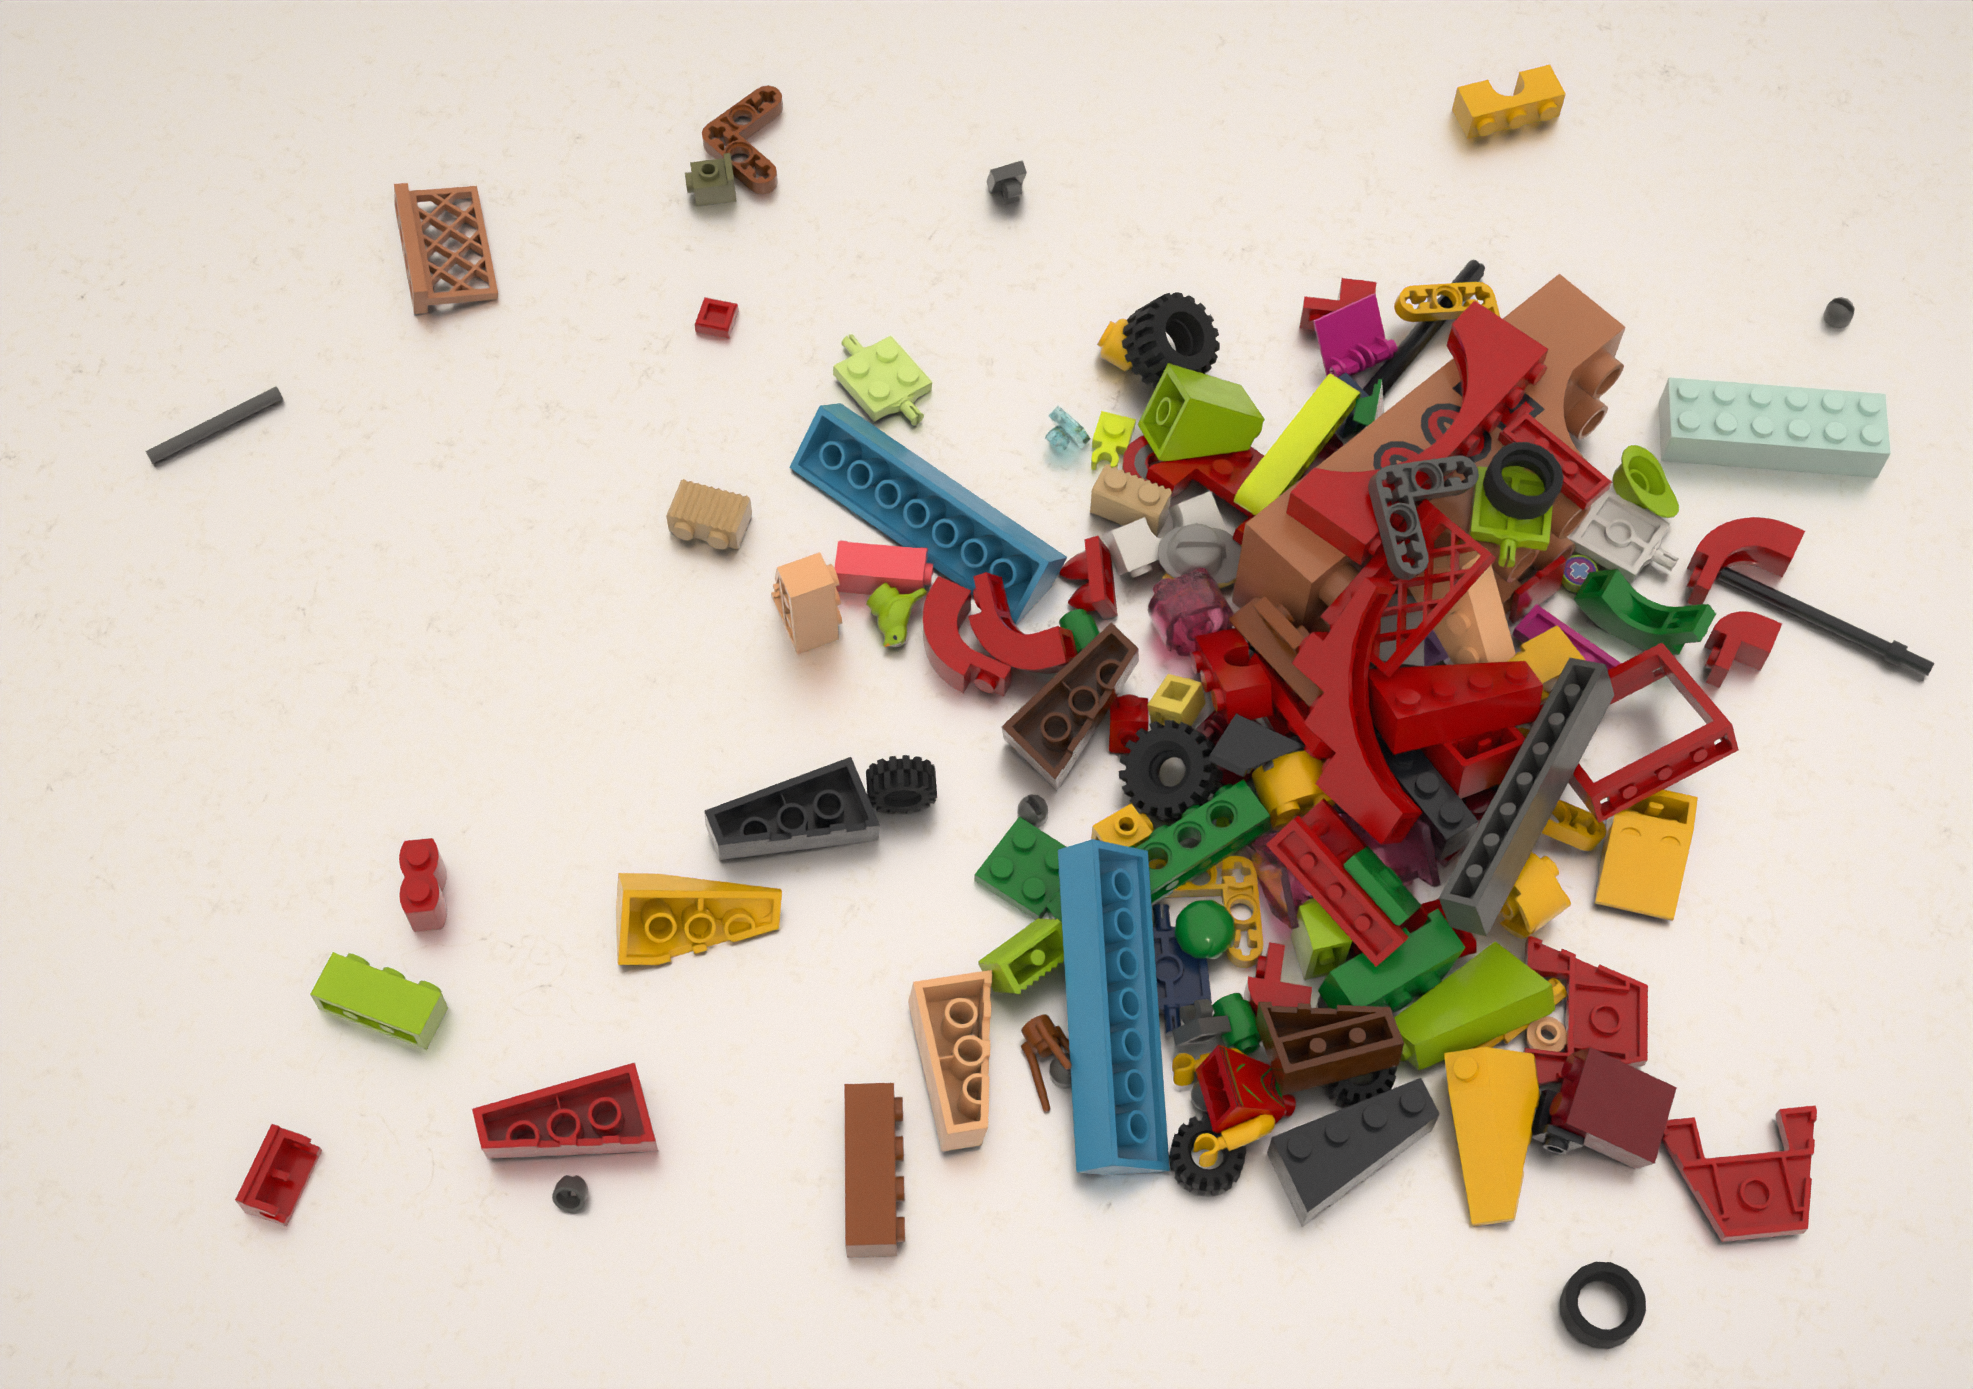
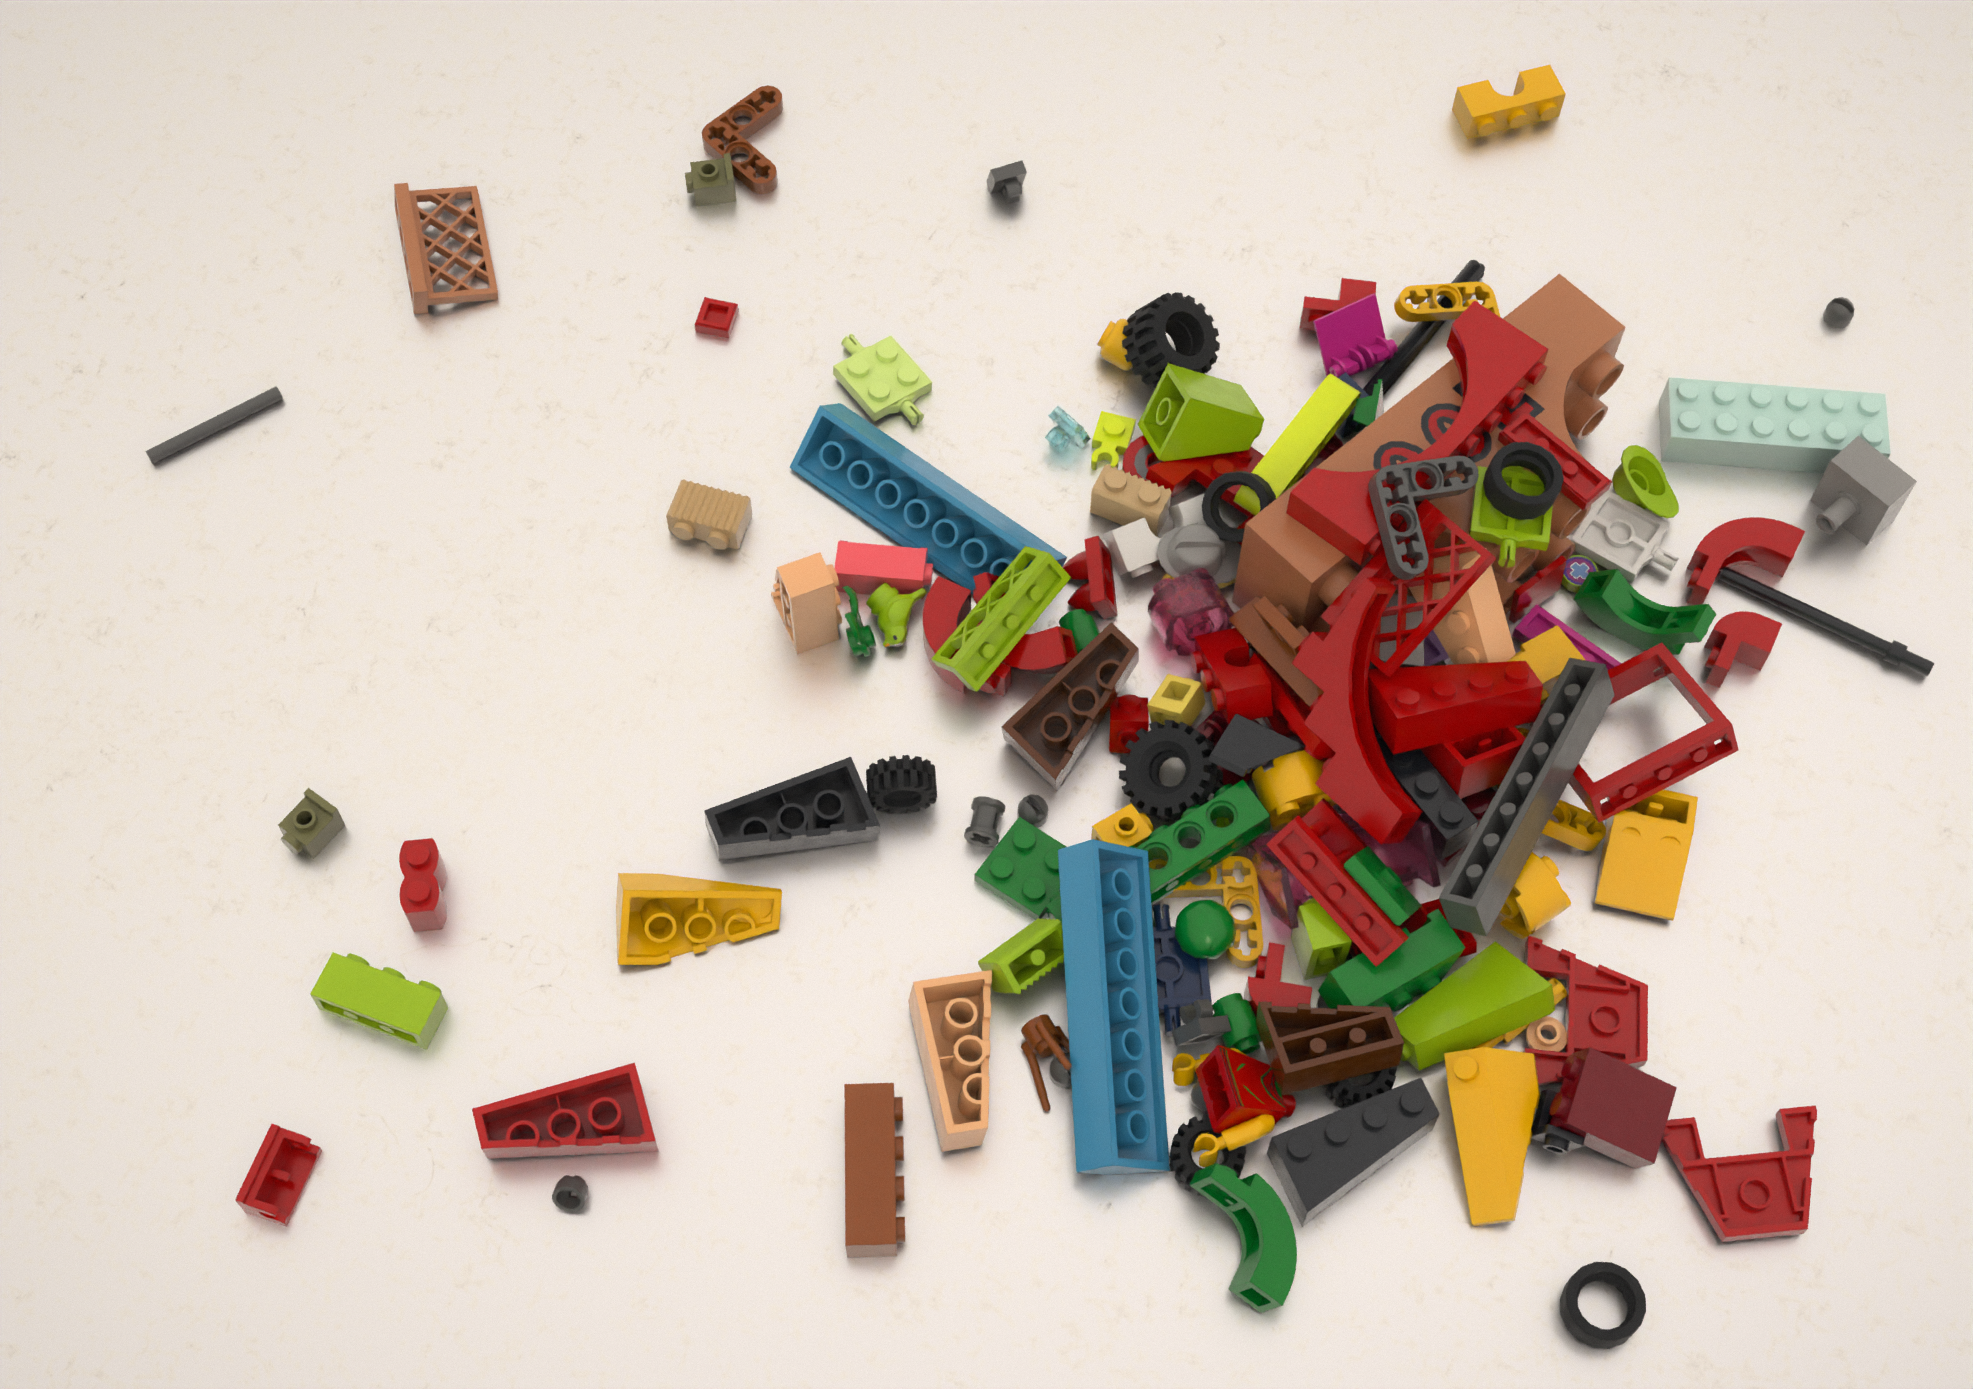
(311, 825): none -> olive brick
(859, 636): none -> green plate
(984, 821): none -> dark grey bush
(1003, 618): none -> lime fence
(1212, 496): none -> black tyre
(1264, 1230): none -> green arch
(1861, 492): none -> light grey brick

